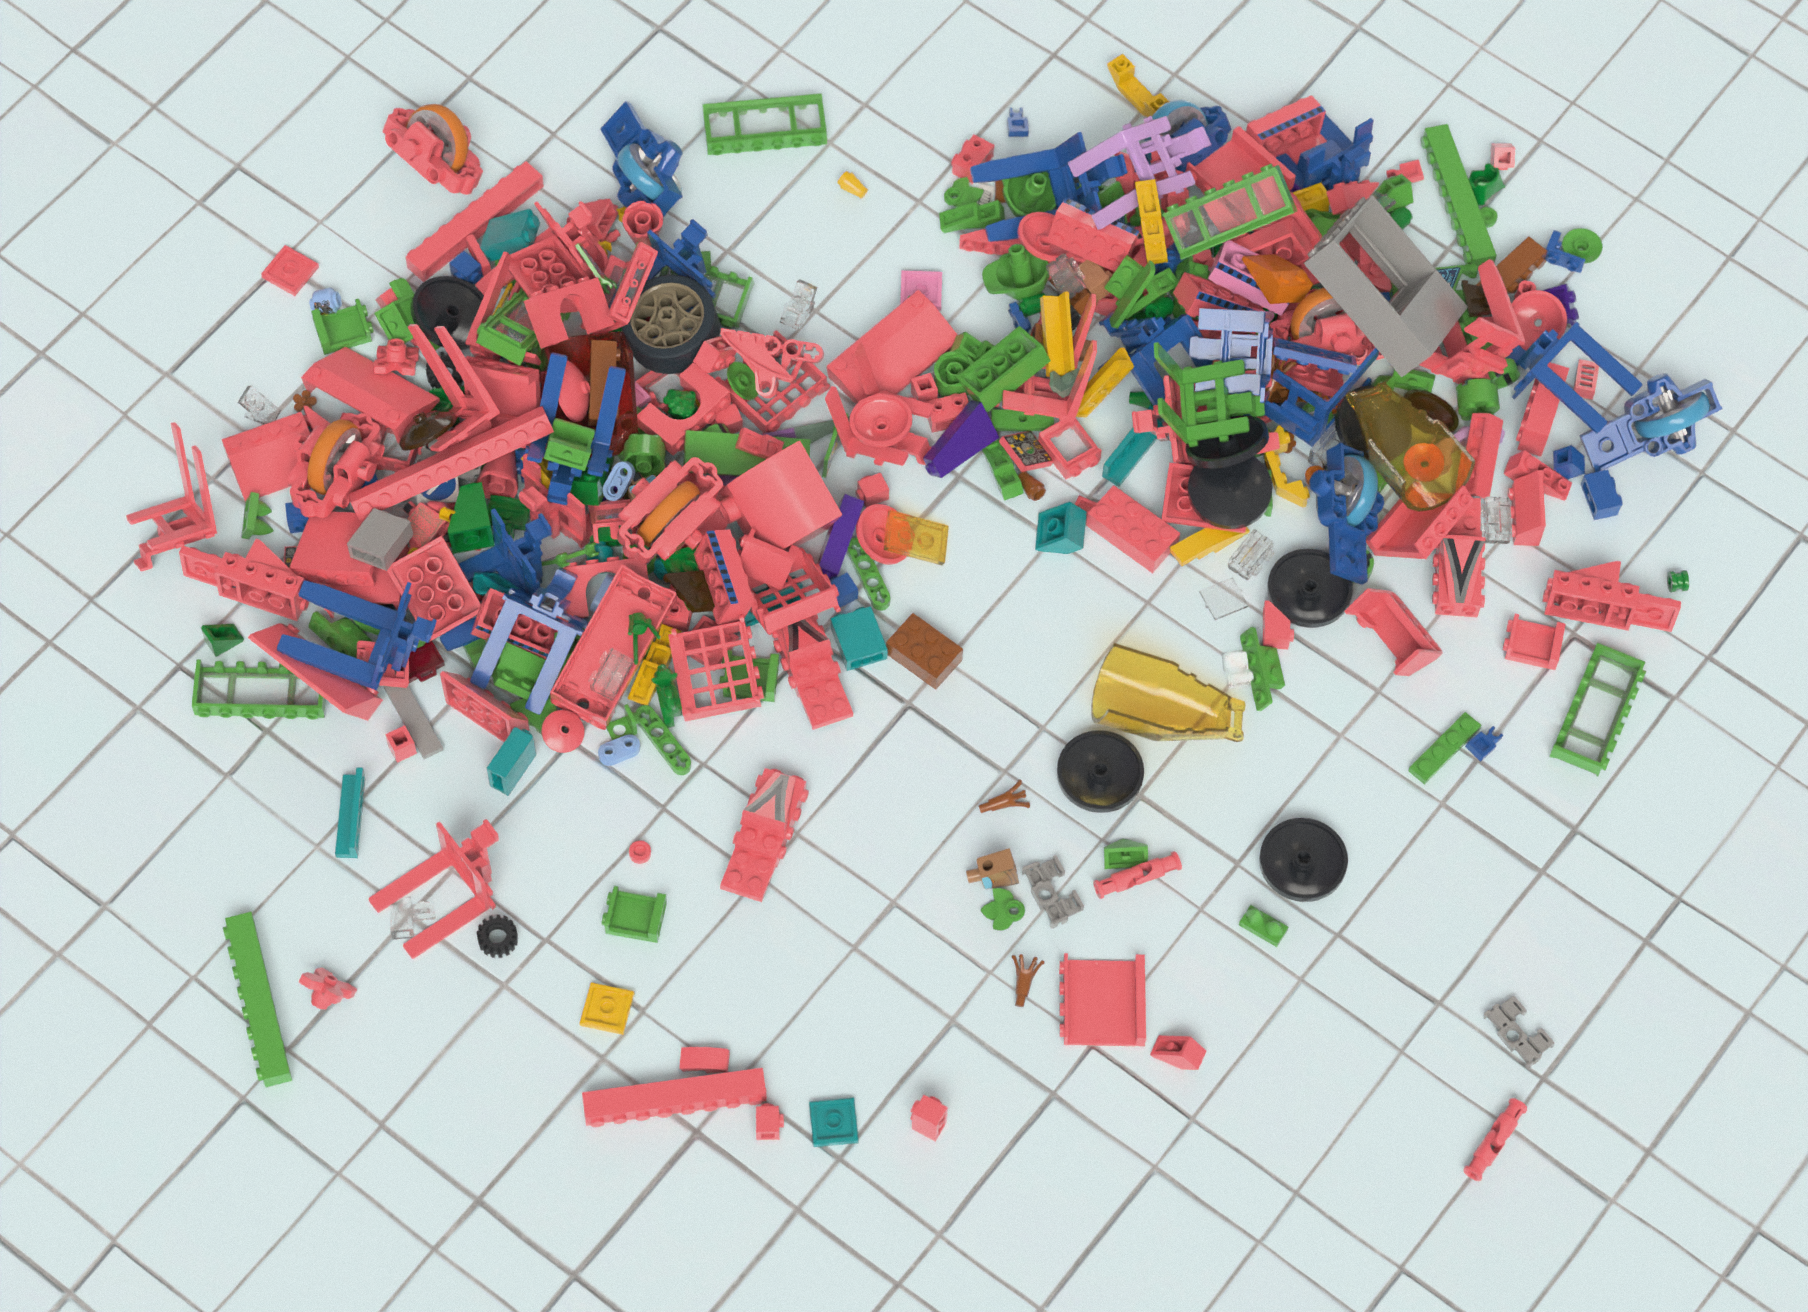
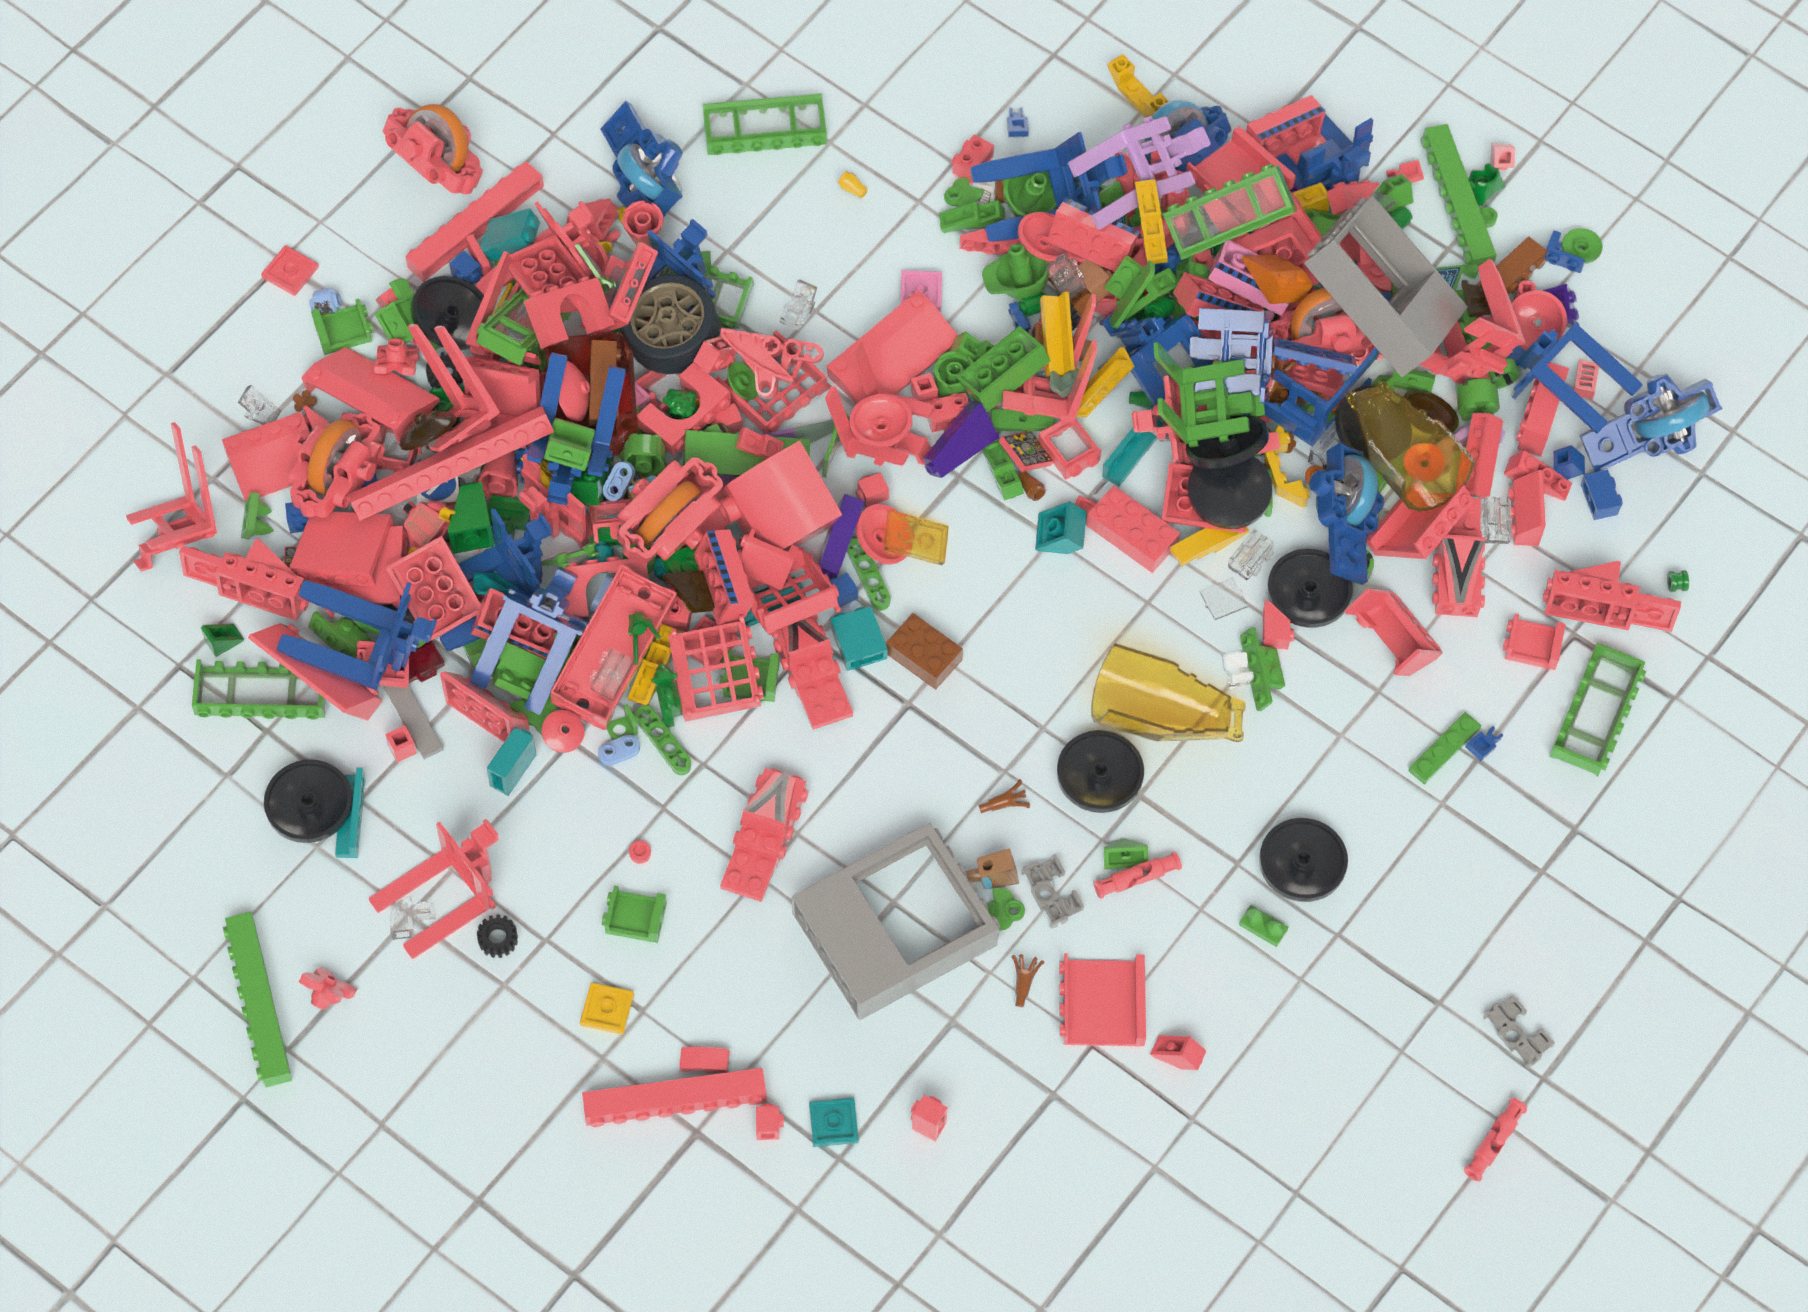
(308, 801): none -> black dish
(380, 539): light grey brick -> none
(858, 946): none -> light grey panel

